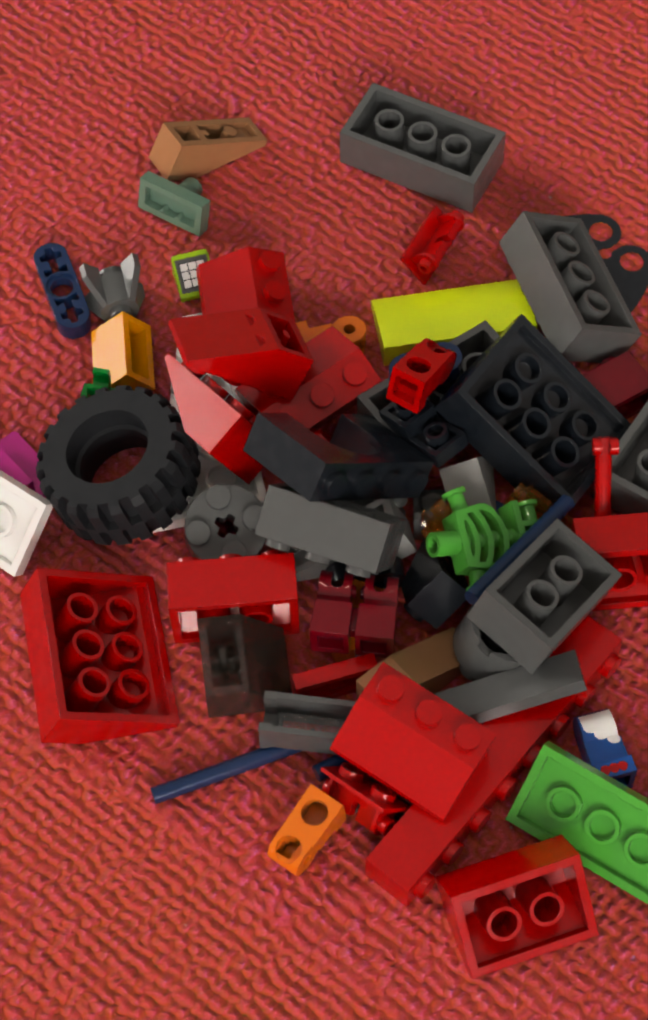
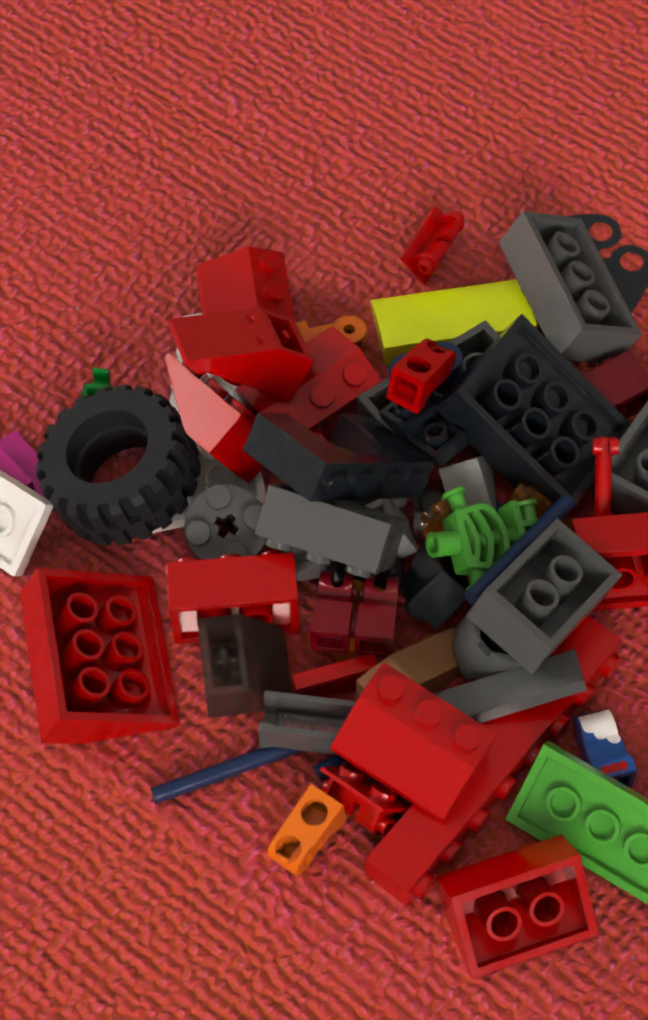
(60, 304): dark blue beam -> none
(114, 288): dark grey brick -> none
(125, 350): light orange brick -> none
(174, 202): sand green tile -> none
(185, 273): slope -> none
(203, 145): medium nougat slope -> none
(422, 147): dark grey brick -> none

